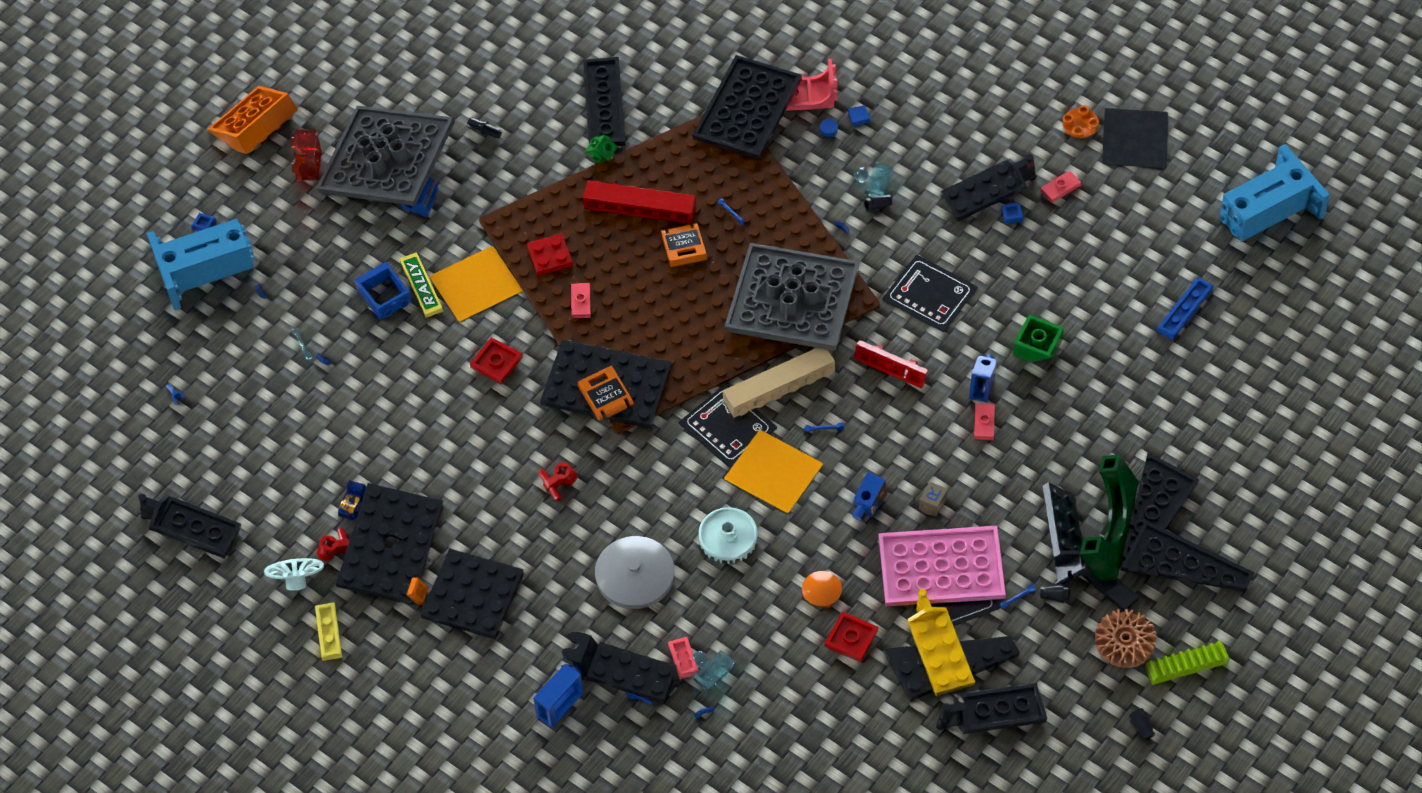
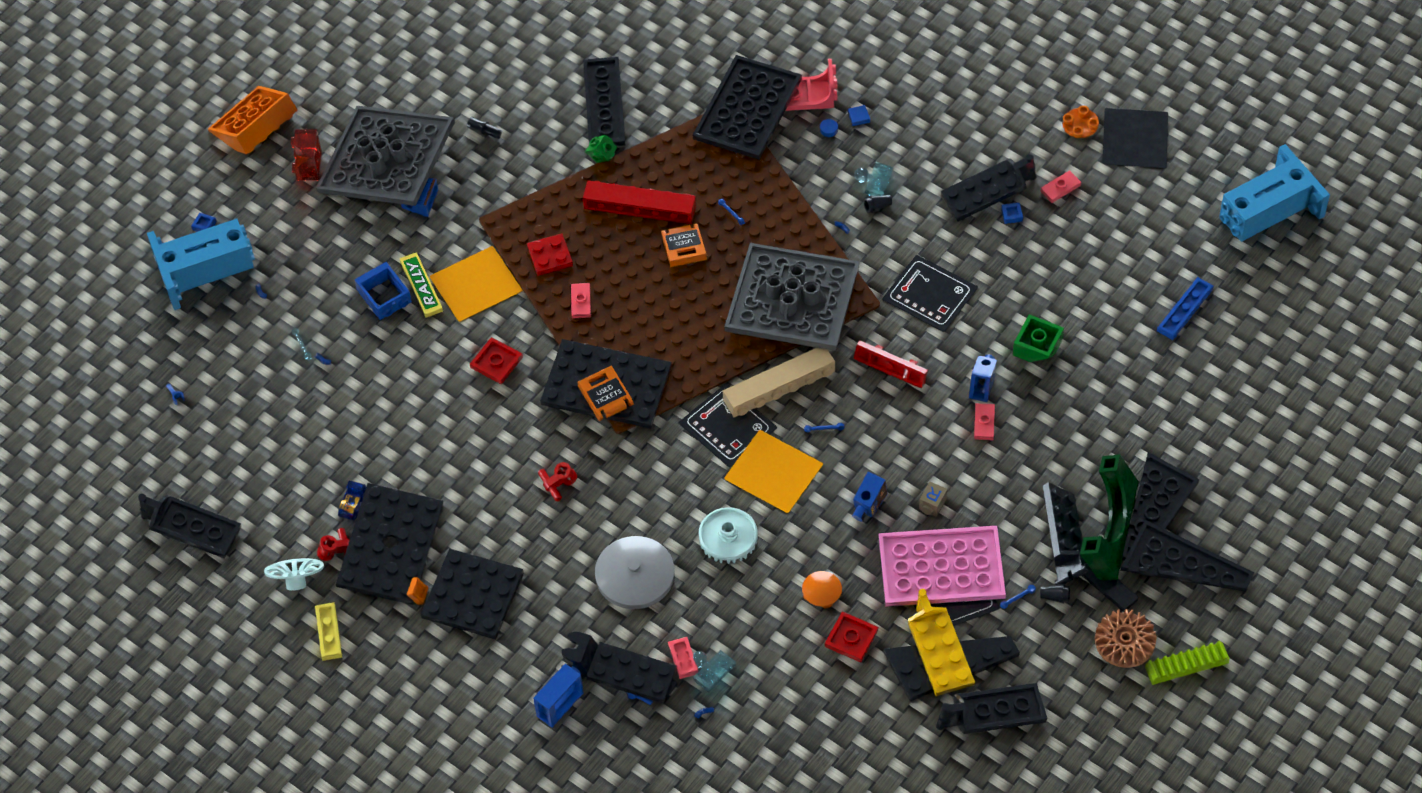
(1142, 723): black cone -> none

